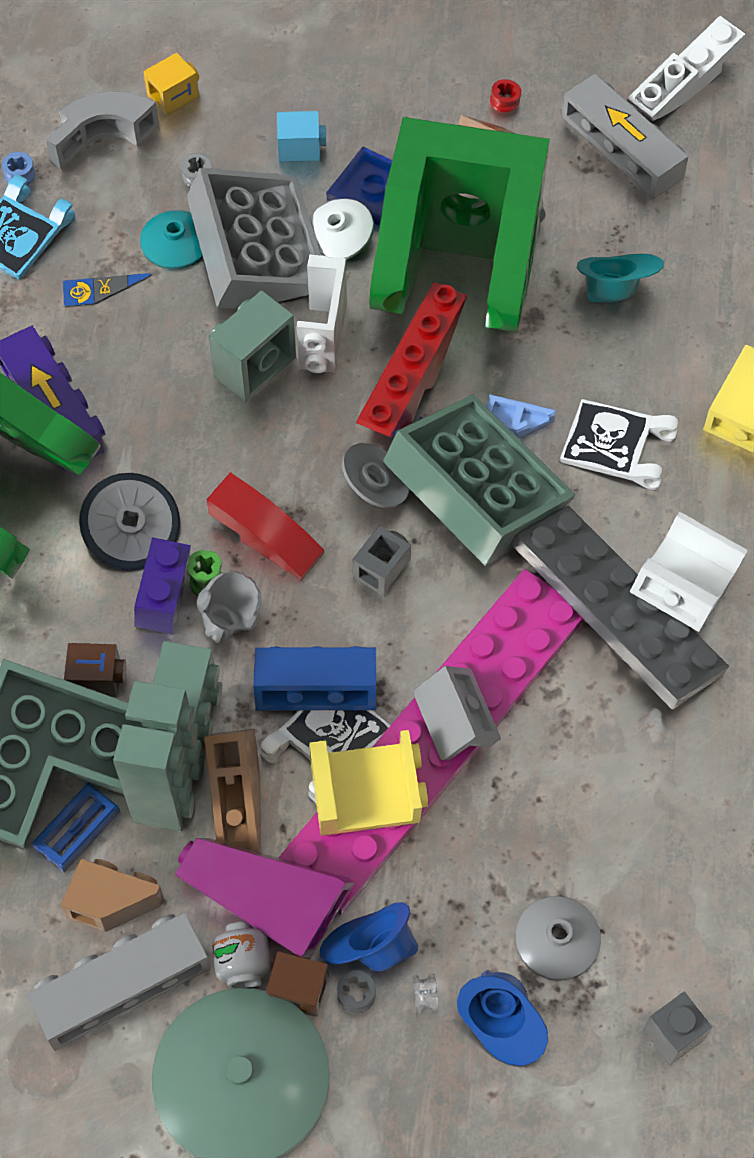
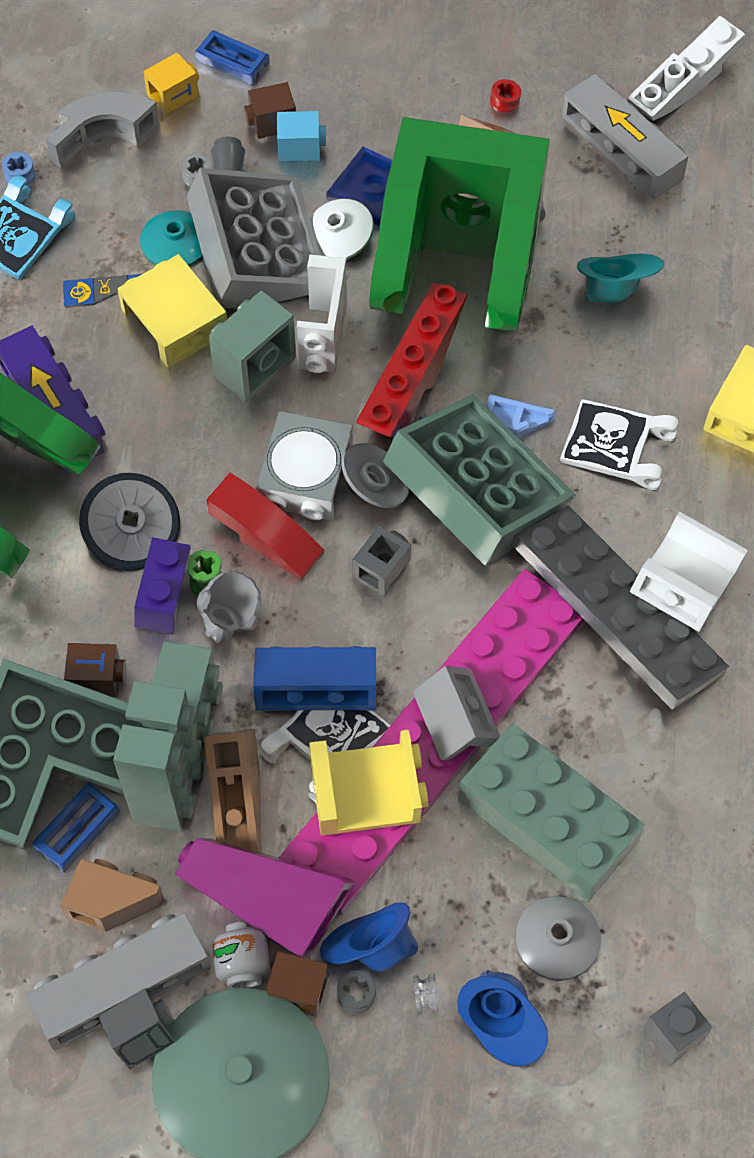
(138, 1028): none -> dark grey brick
(173, 308): none -> light yellow panel
(228, 60): none -> blue tile
(228, 154): none -> dark grey cone
(265, 104): none -> reddish brown brick
(304, 464): none -> panel
(550, 811): none -> sand green brick

